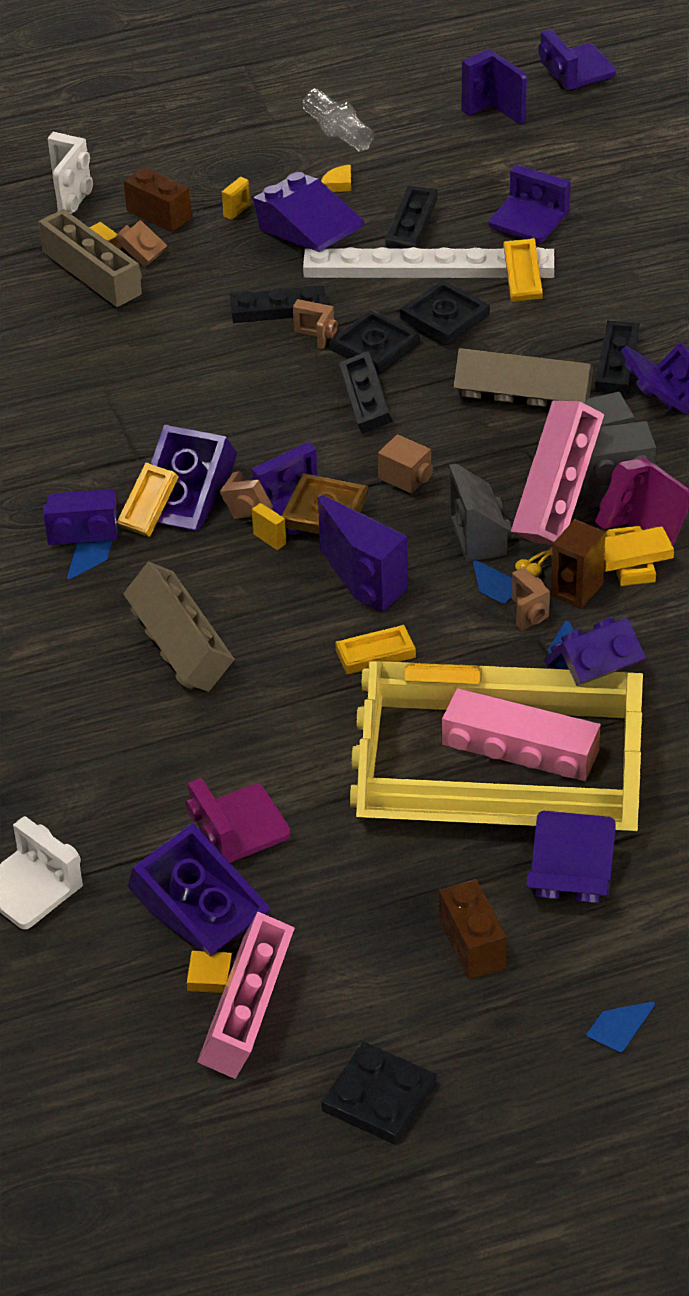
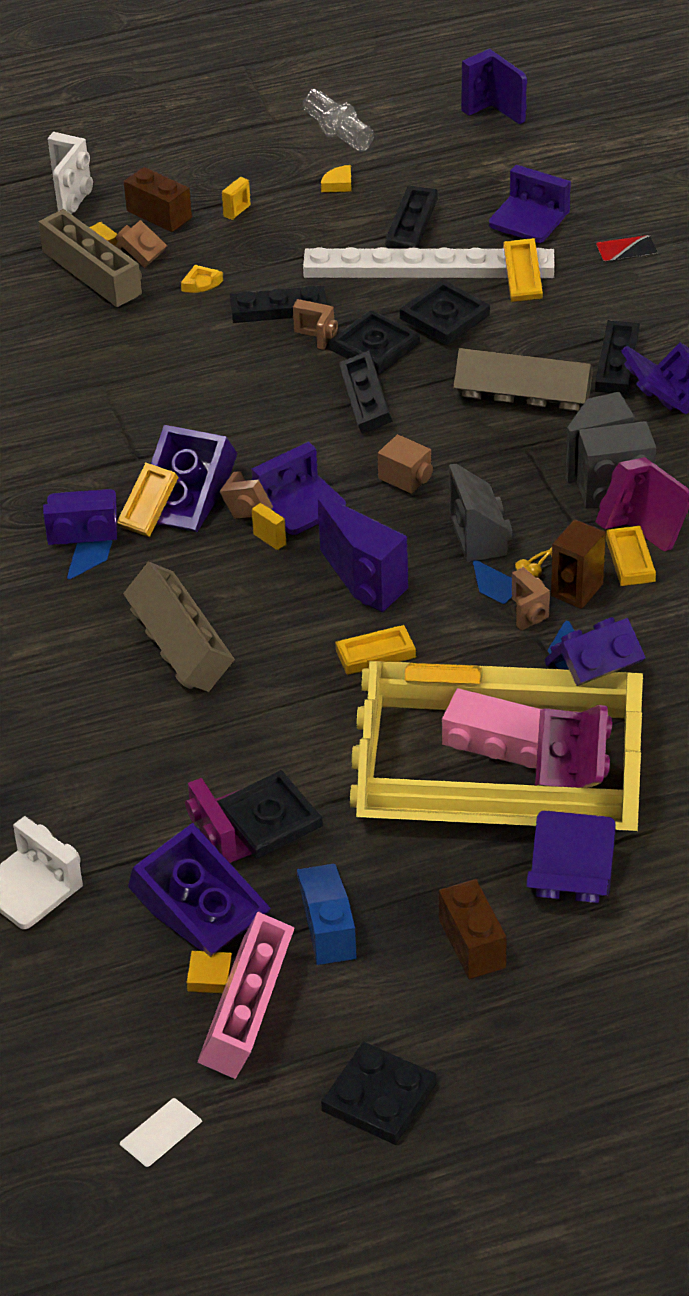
(160, 1132): none -> white sticker
(201, 279): none -> yellow tile
(270, 814): none -> black tile
(302, 507): pearl gold tile -> none
(305, 212): dark purple slope -> none
(327, 914): none -> blue slope
(557, 471): bright pink brick -> none
(573, 65): dark purple bracket -> none
(573, 747): none -> magenta bracket
(618, 1026): blue sticker -> none
(626, 248): none -> sticker
(637, 548): yellow tile -> none

